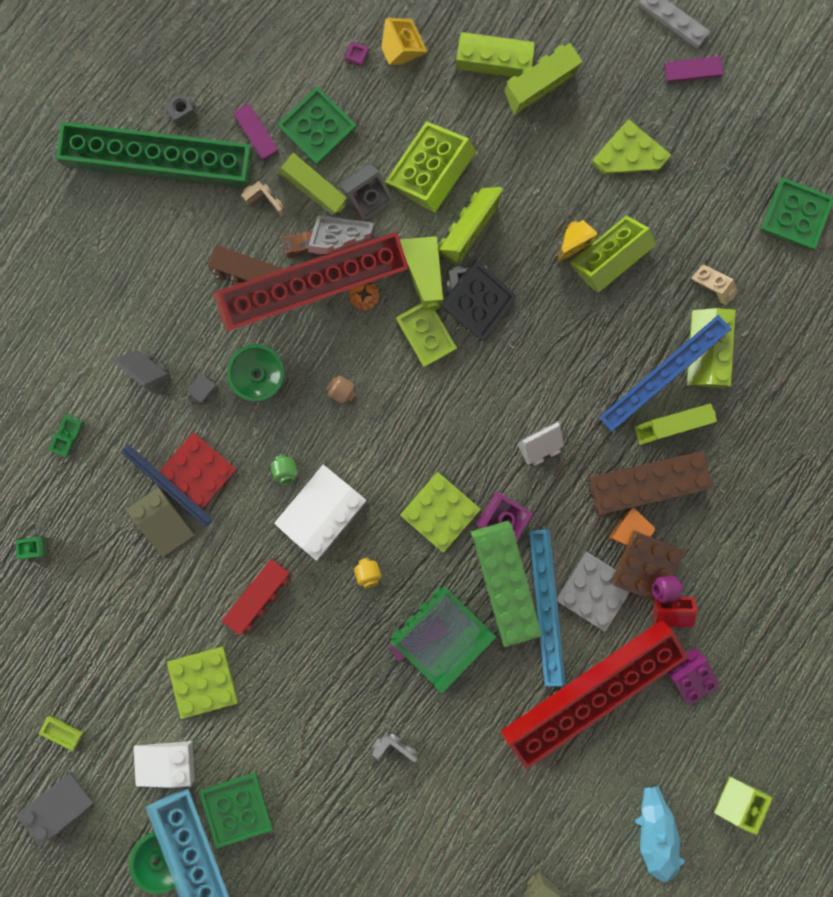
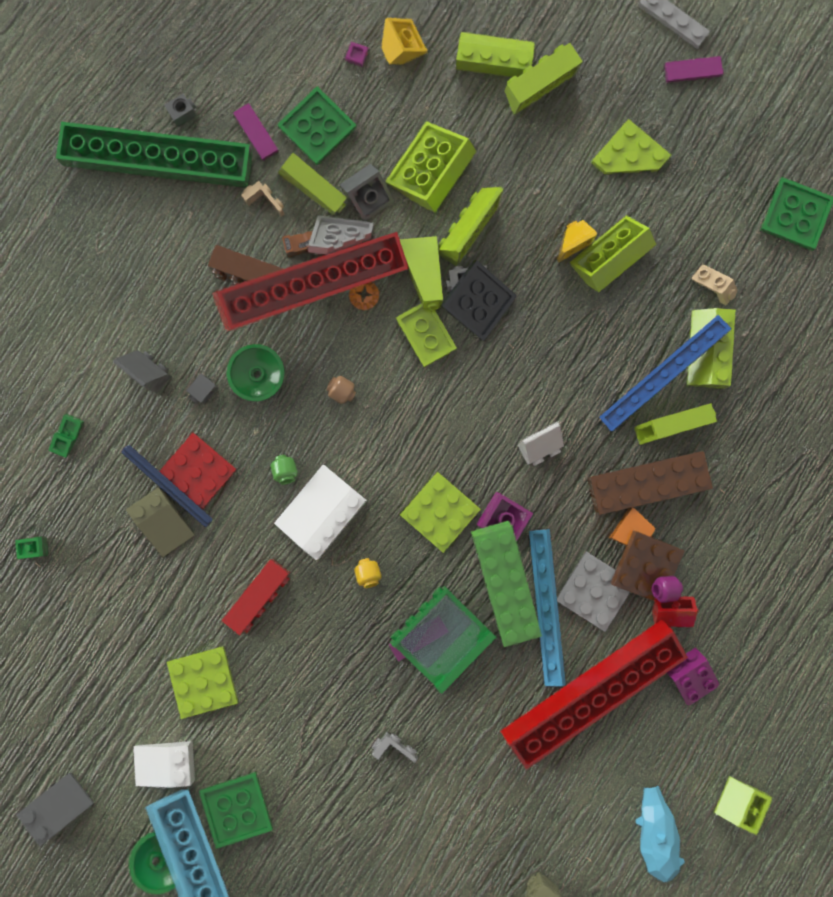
(61, 733): lime tile -> none

